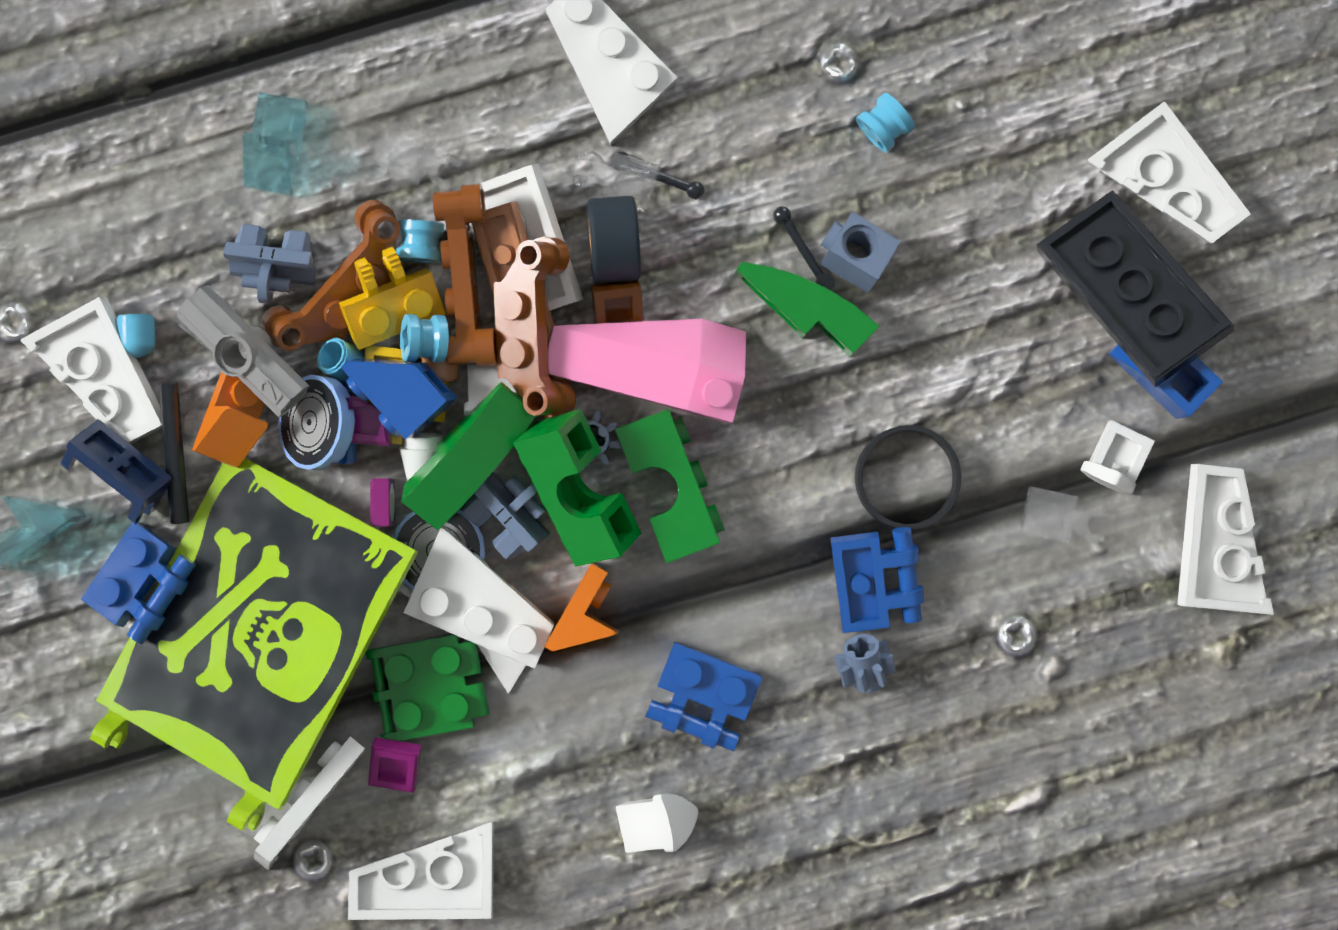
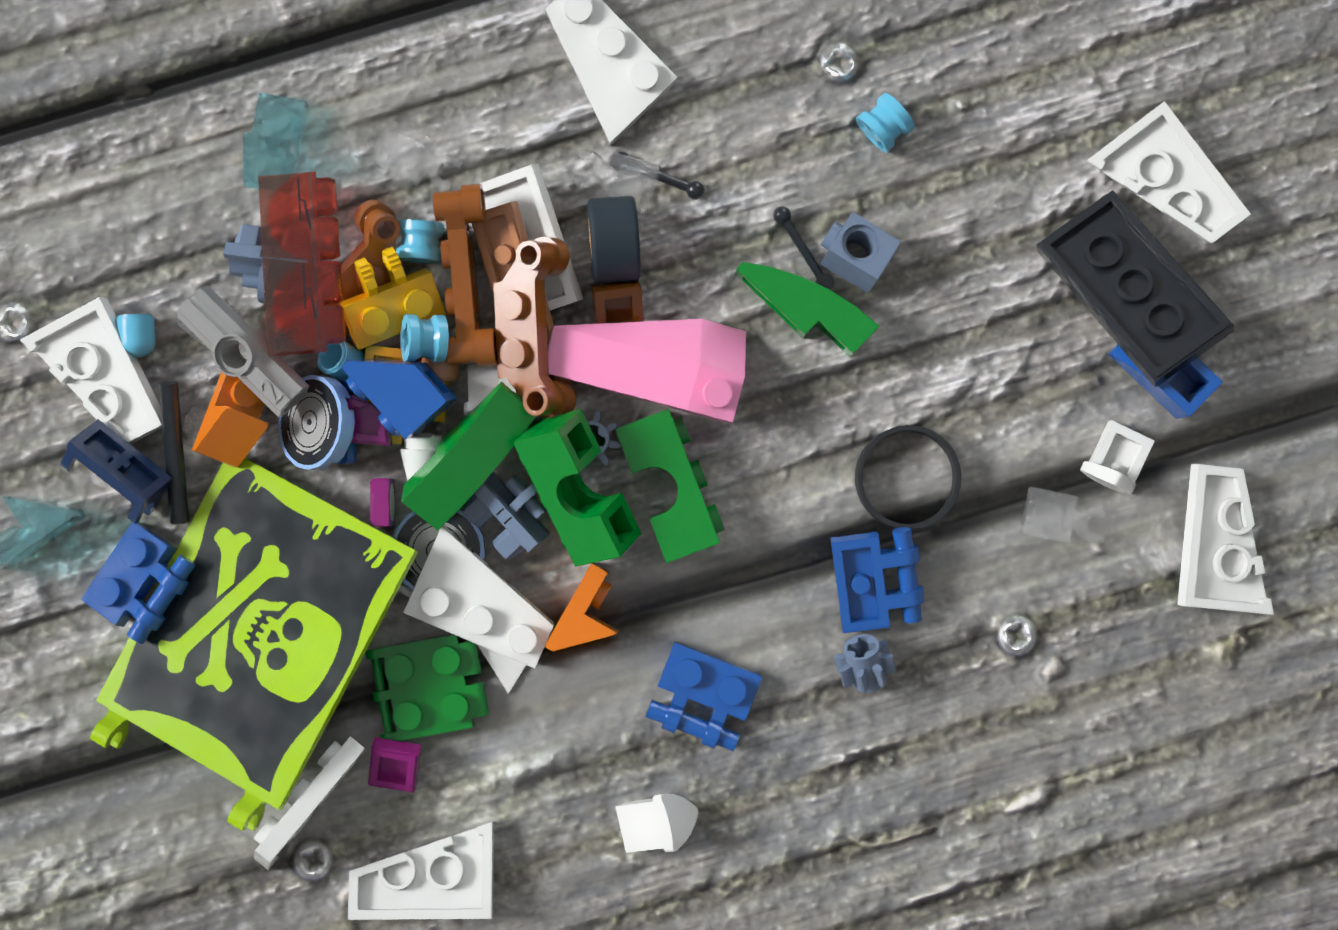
(293, 267): none -> clear red windscreen

